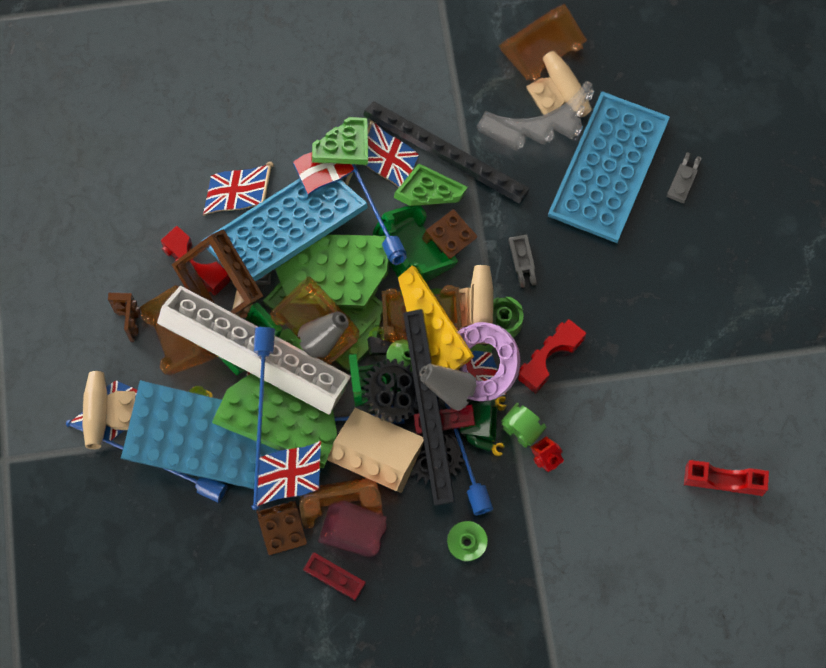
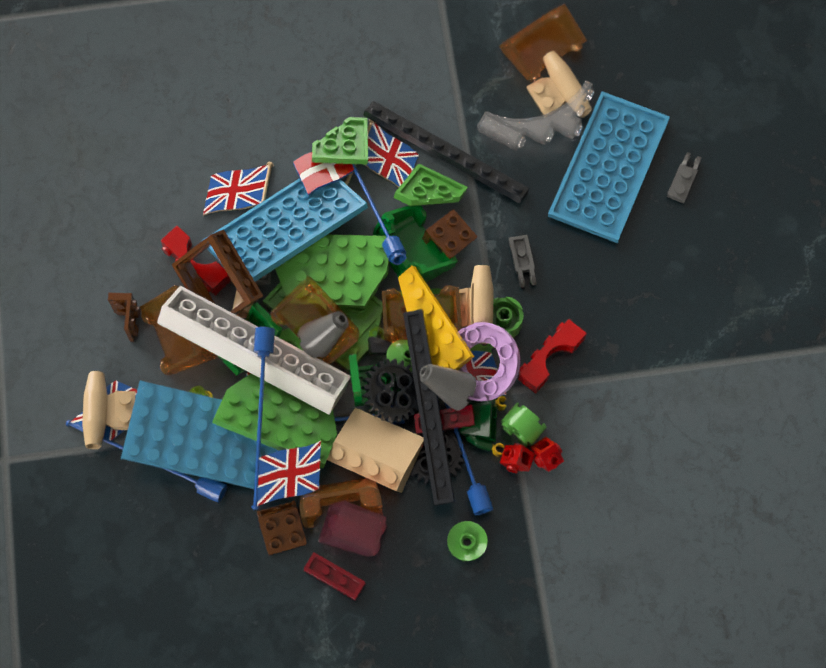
(517, 458): none -> red brick
(741, 481): red arch -> none

